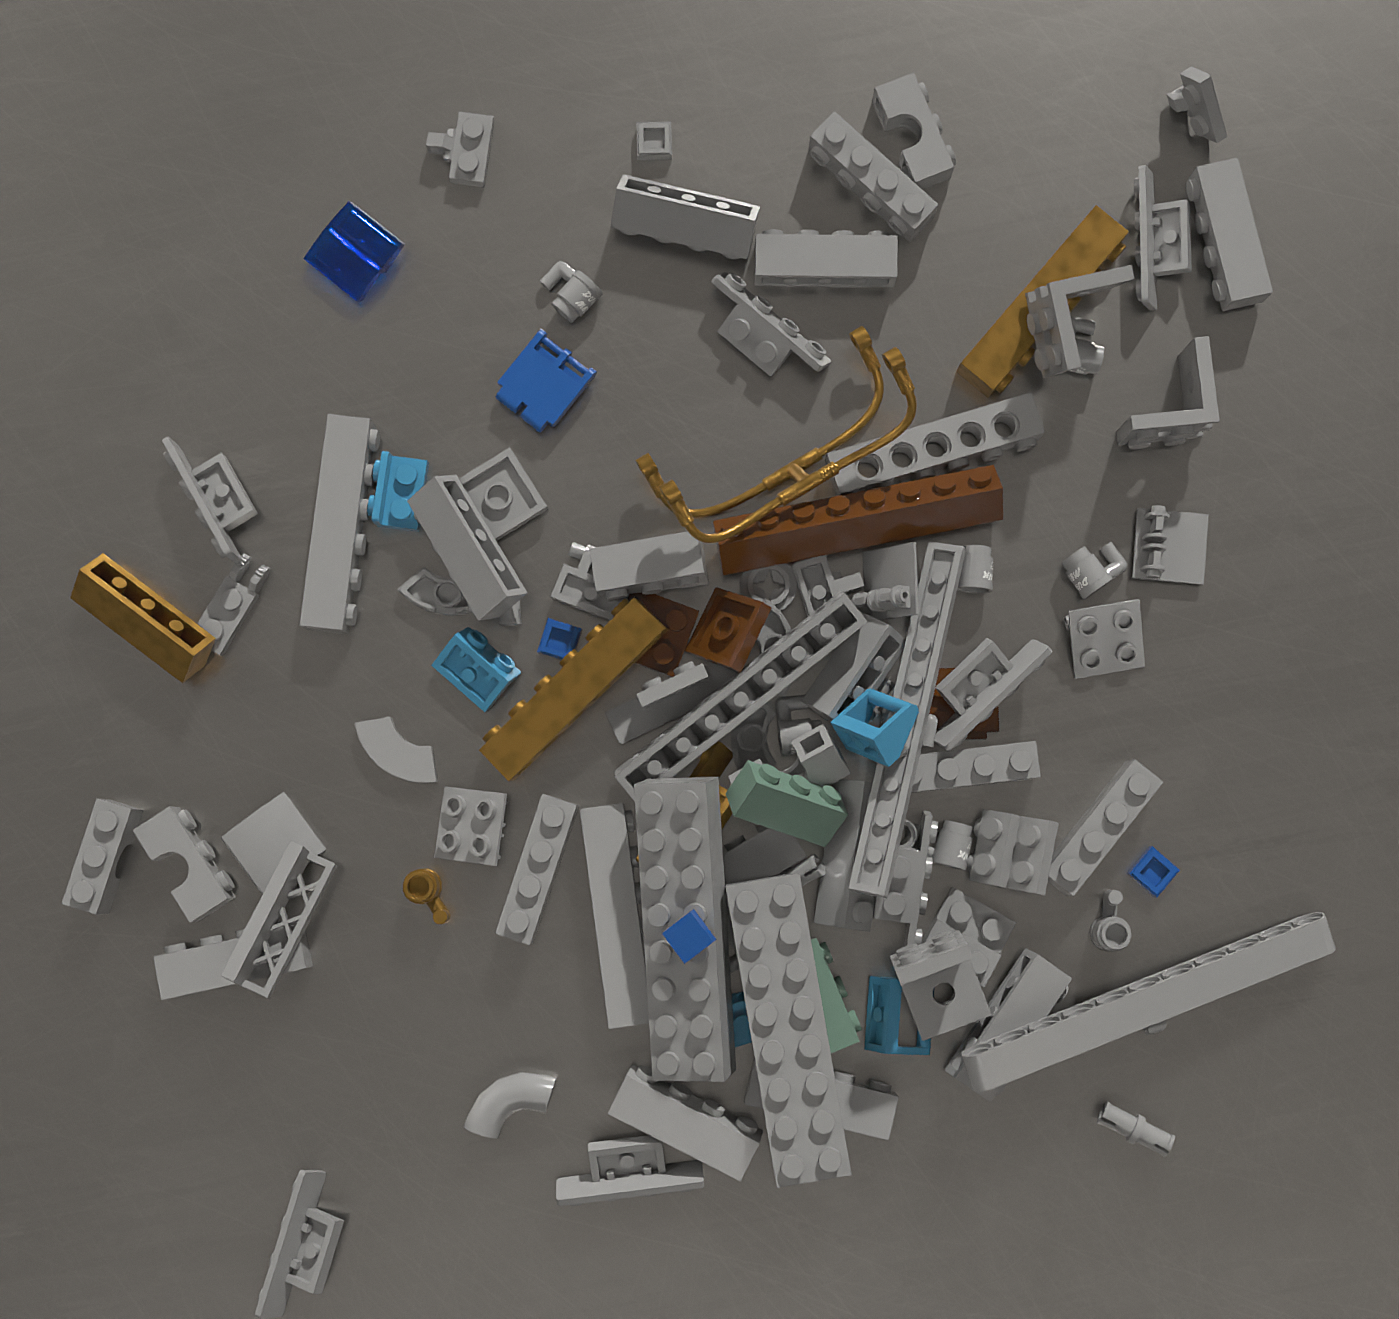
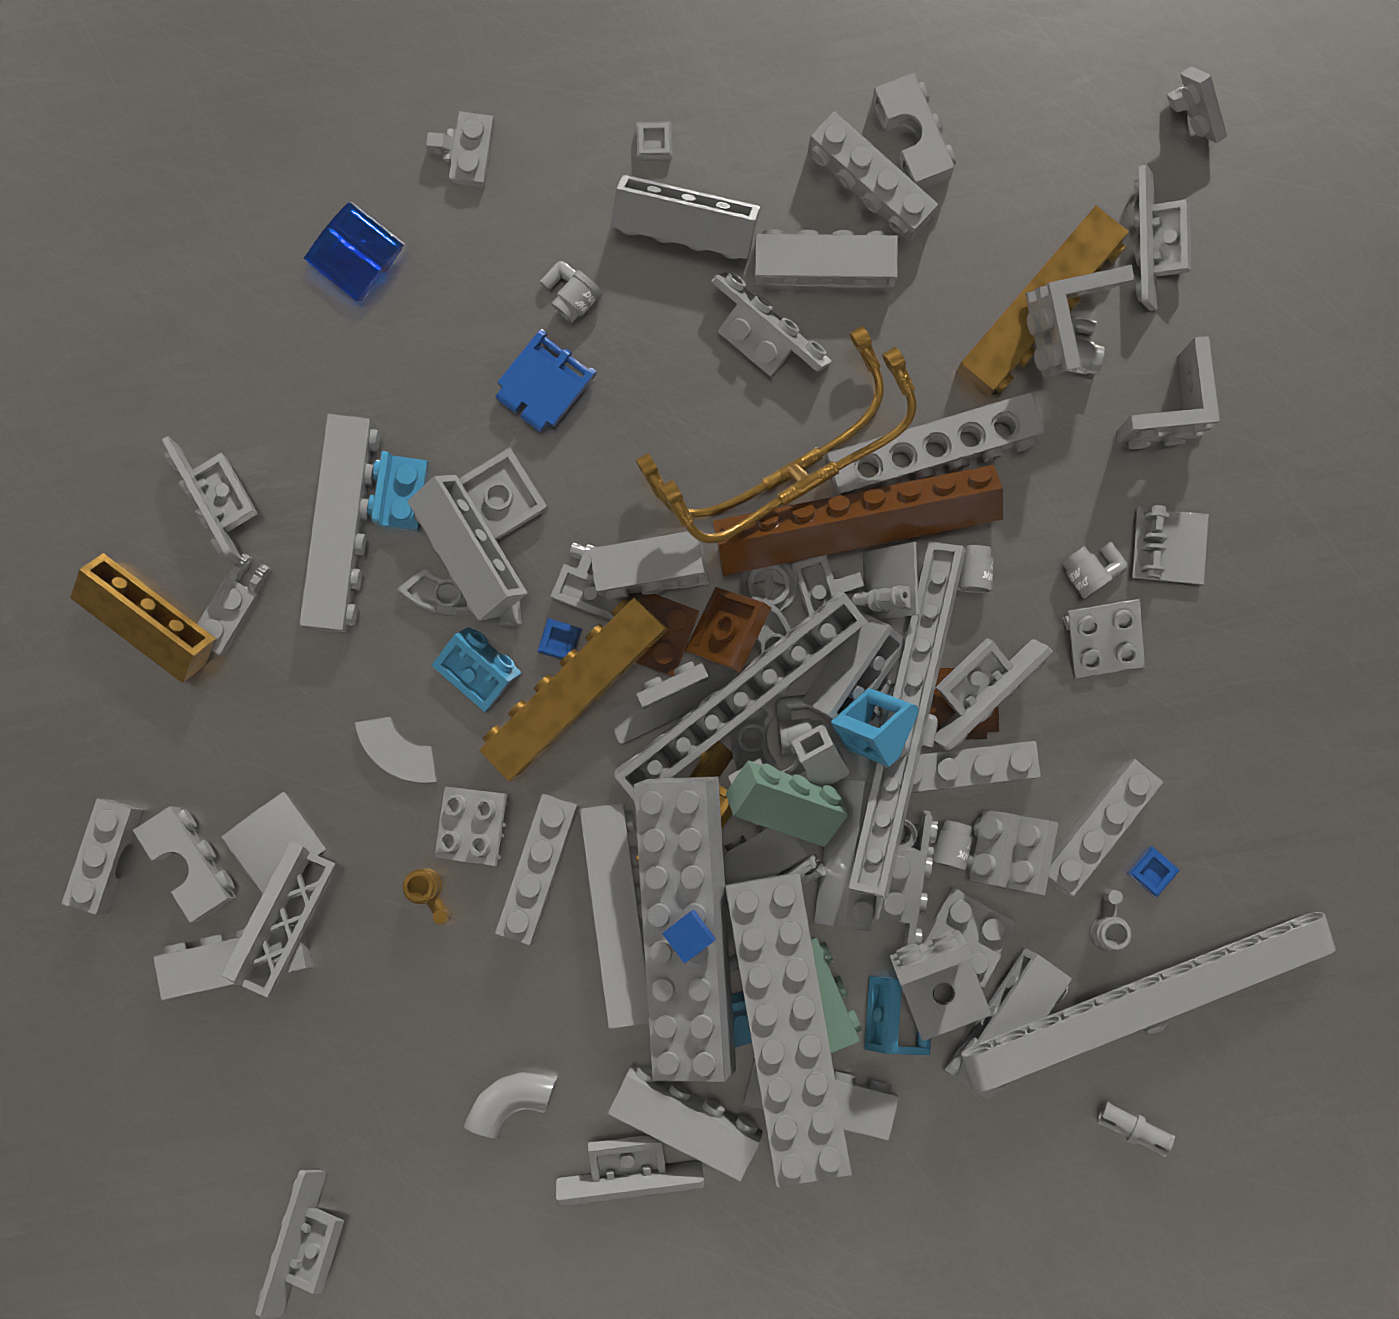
(1229, 234): light grey brick -> none

